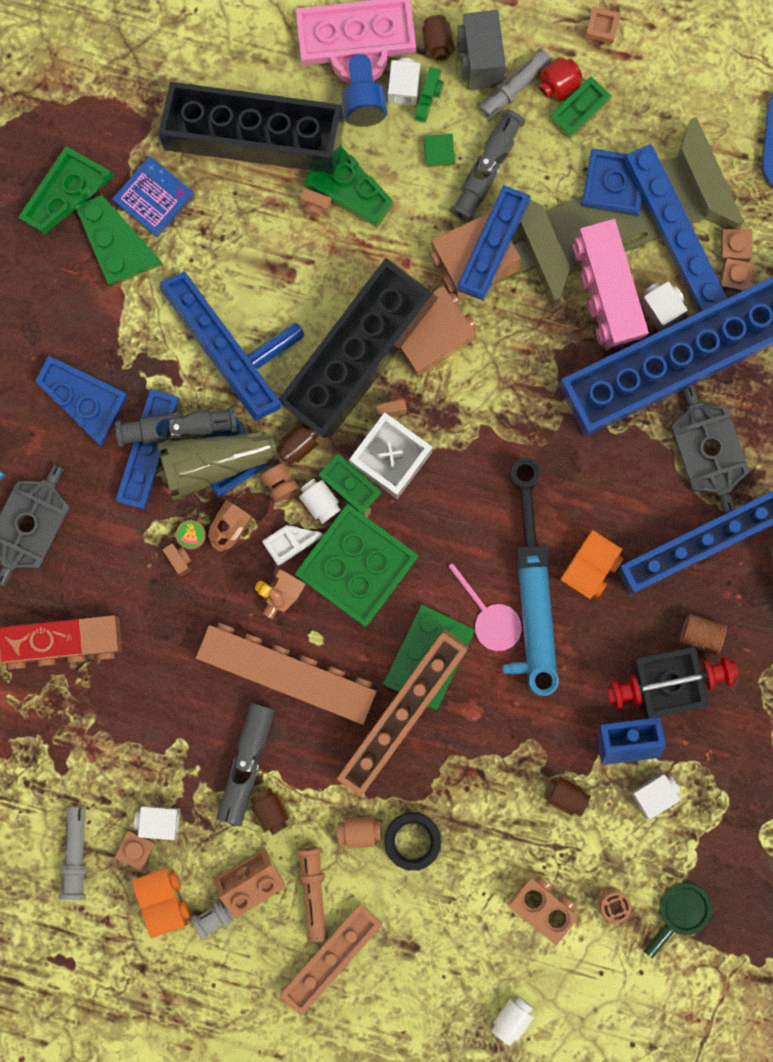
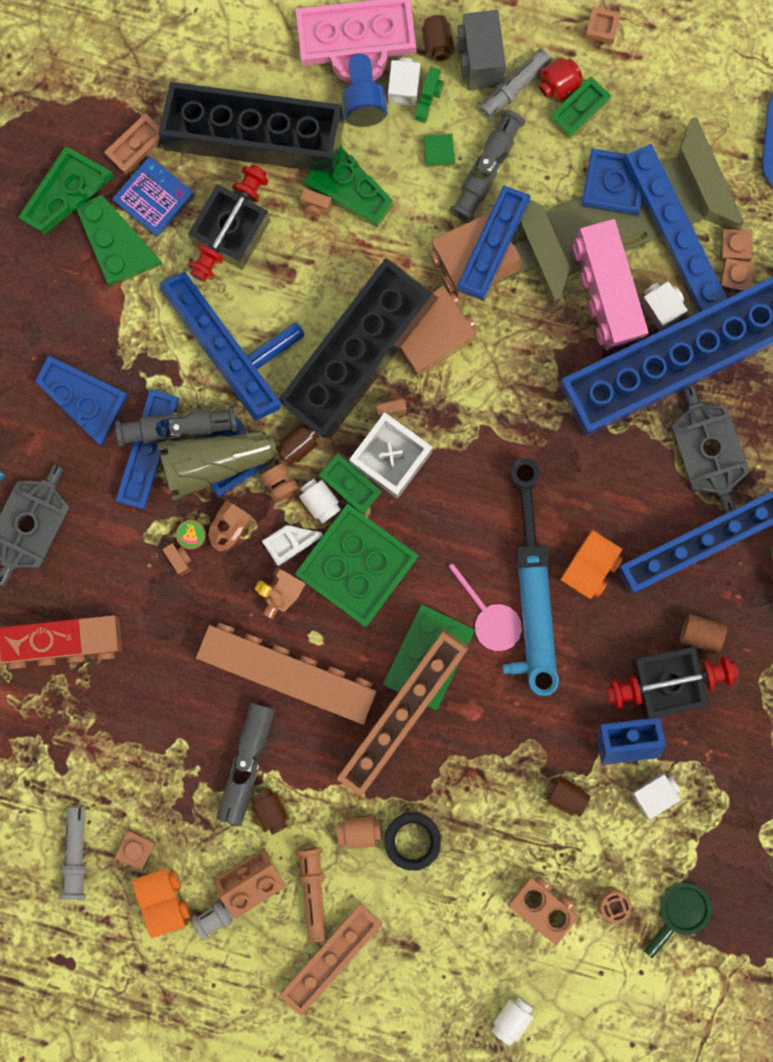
(134, 144): none -> nougat plate
(157, 822): white brick -> none
(229, 225): none -> black brick

